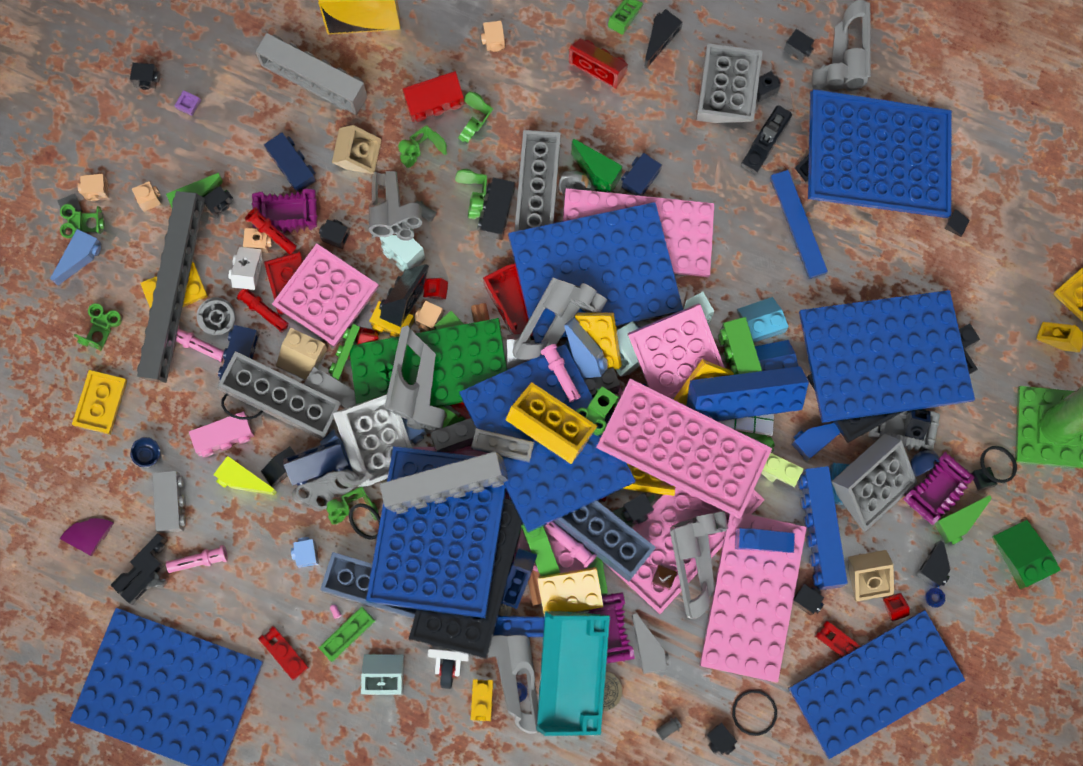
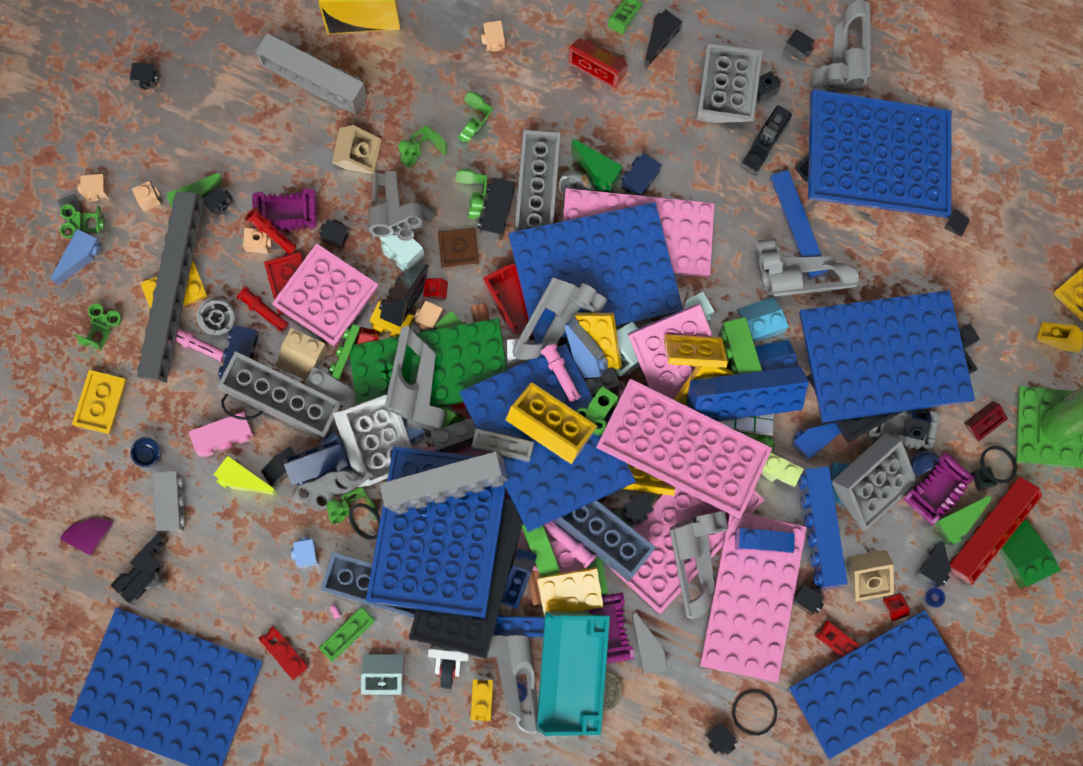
(187, 103): medium lavender plate -> none
(207, 556): bright pink pin -> none
(246, 268): white brick -> none
(290, 162): dark blue brick -> none
(433, 96): red slope -> none
(458, 248): none -> reddish brown tile
(664, 577): reddish brown slope -> none
(668, 728): dark grey pin -> none
(695, 351): none -> yellow plate
(784, 275): none -> light grey panel
(986, 420): none -> dark red slope
(995, 530): none -> red brick

